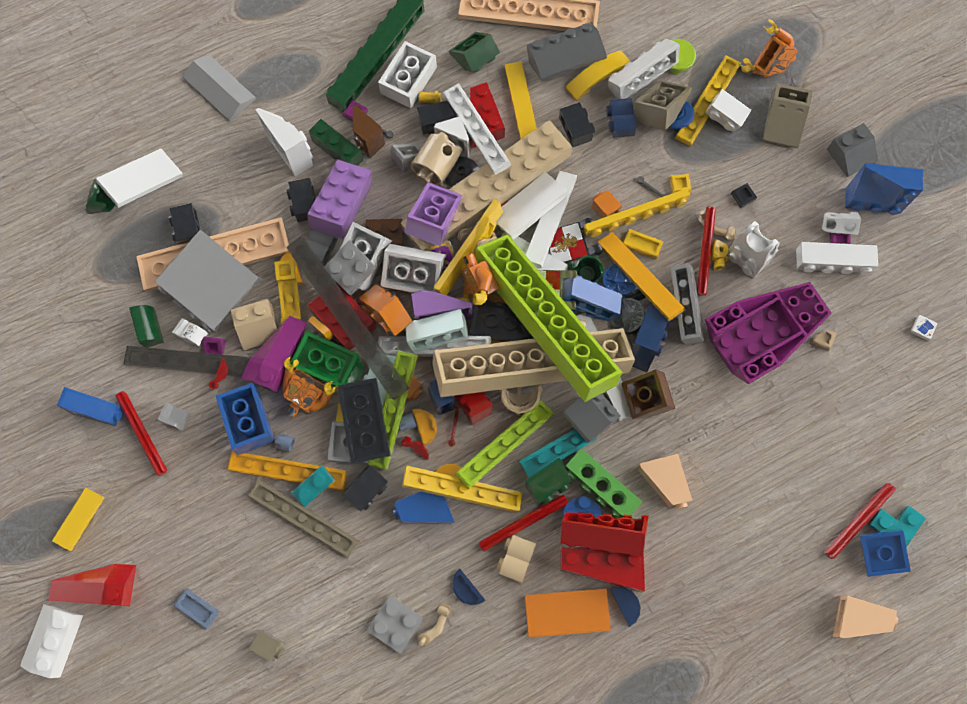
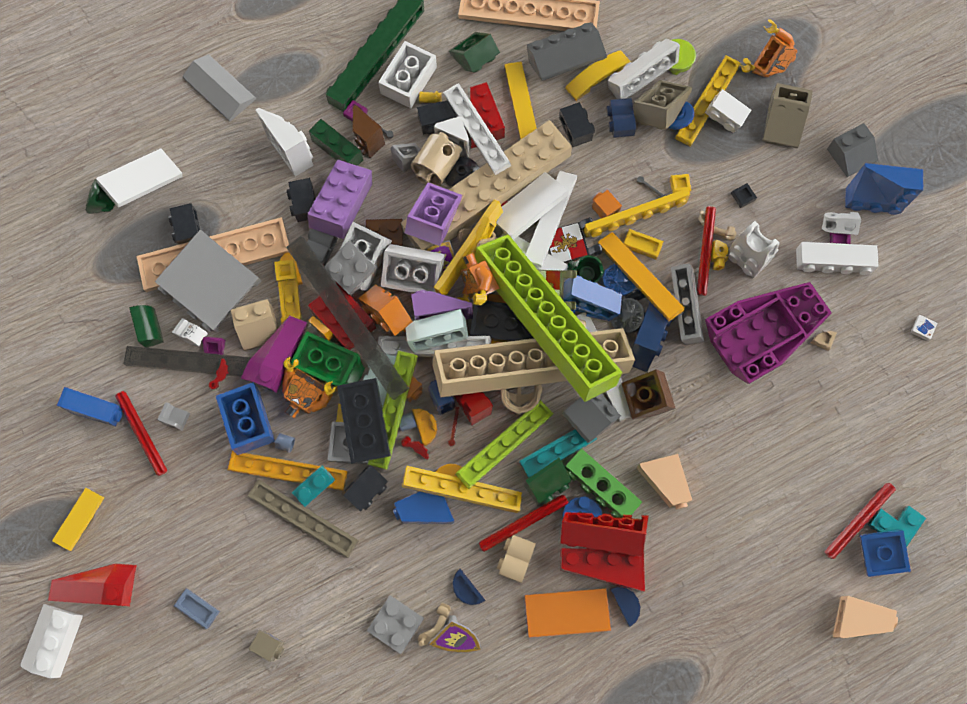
(456, 638): none -> shield

